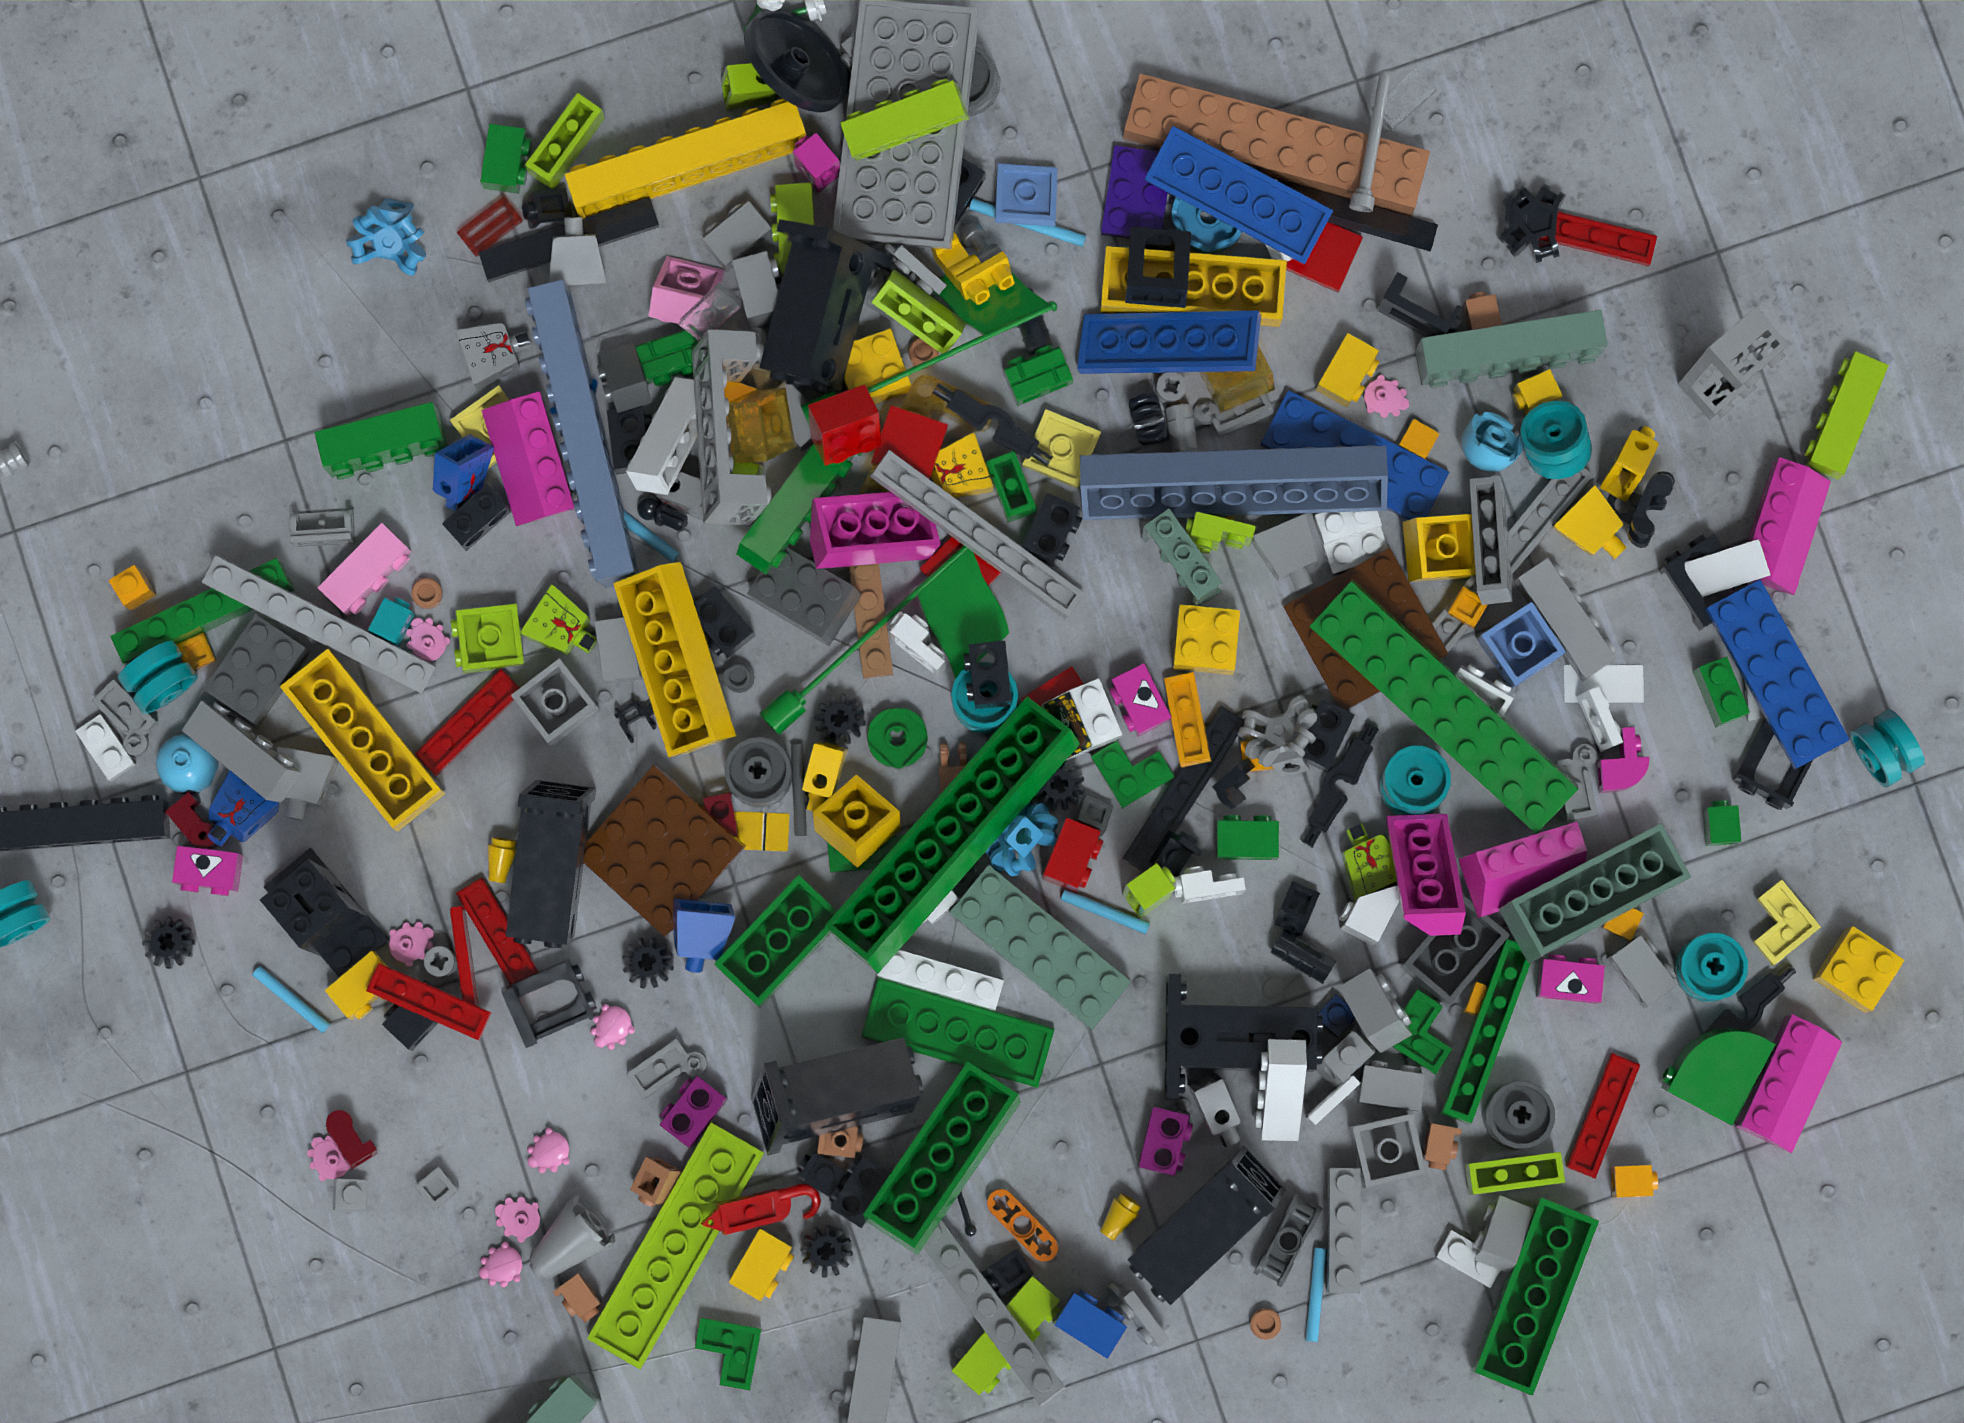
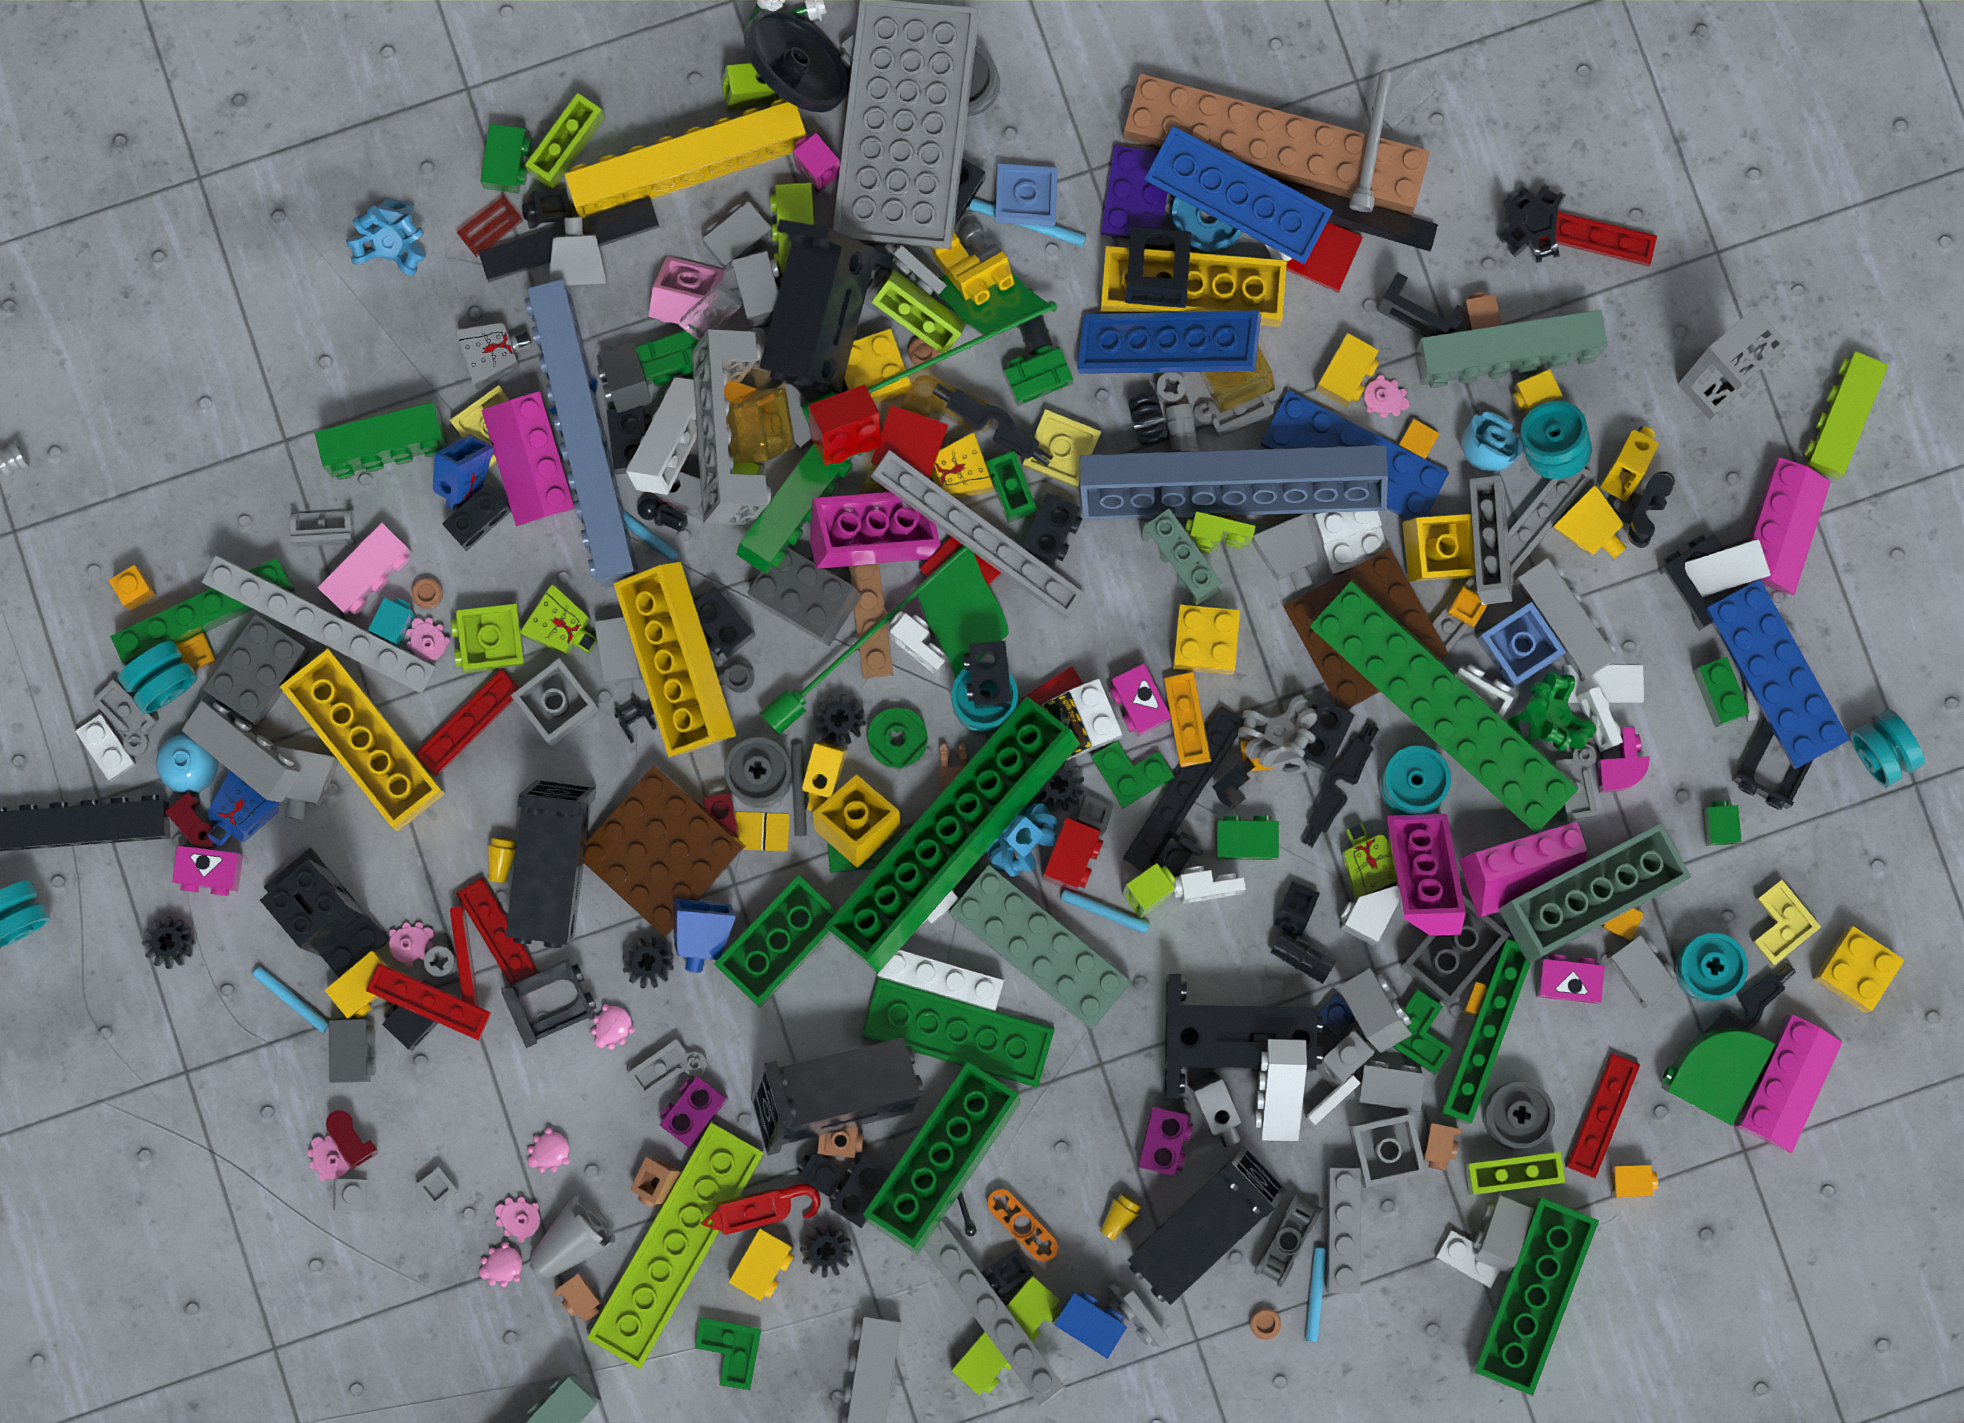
(351, 1051): none -> dark grey brick
(904, 120): lime brick -> none
(1552, 716): none -> green piece

